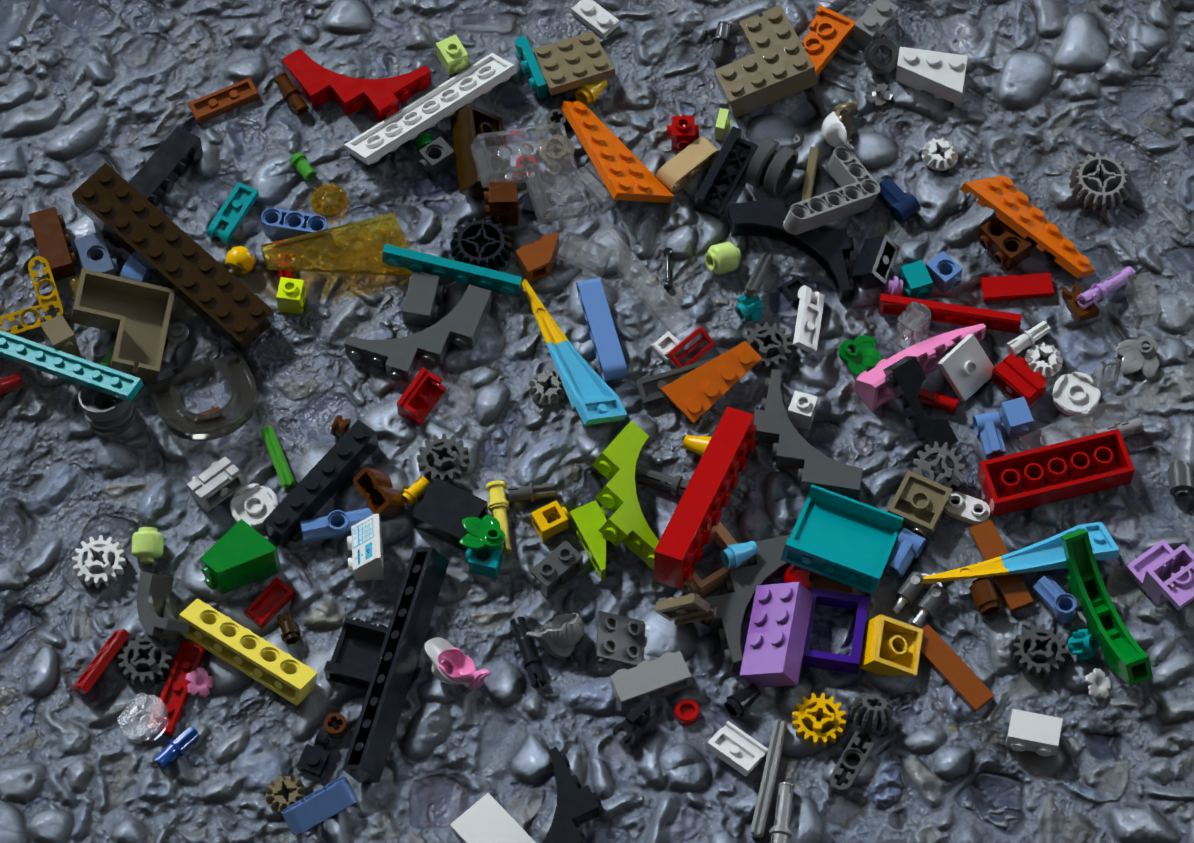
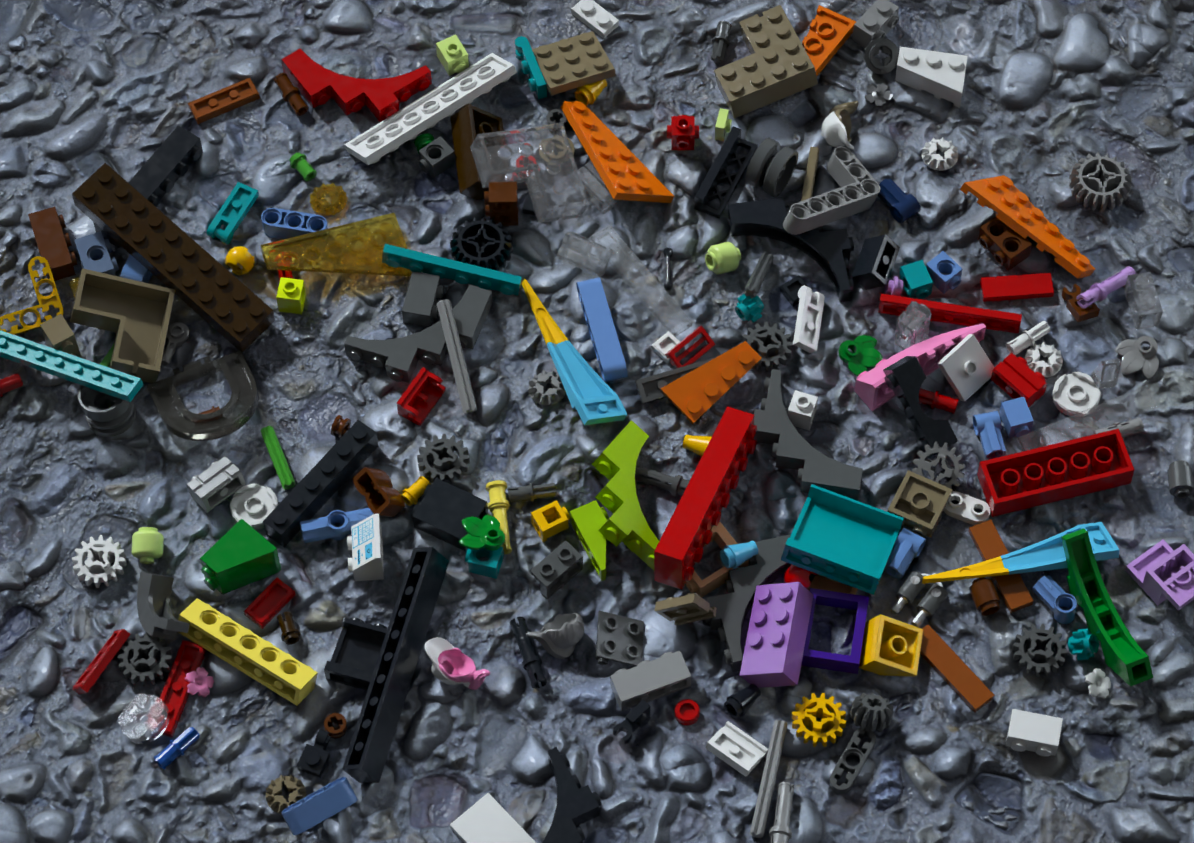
(456, 356): none -> light grey axle
(538, 257): dark orange slope -> none
(687, 164): tan beam -> none

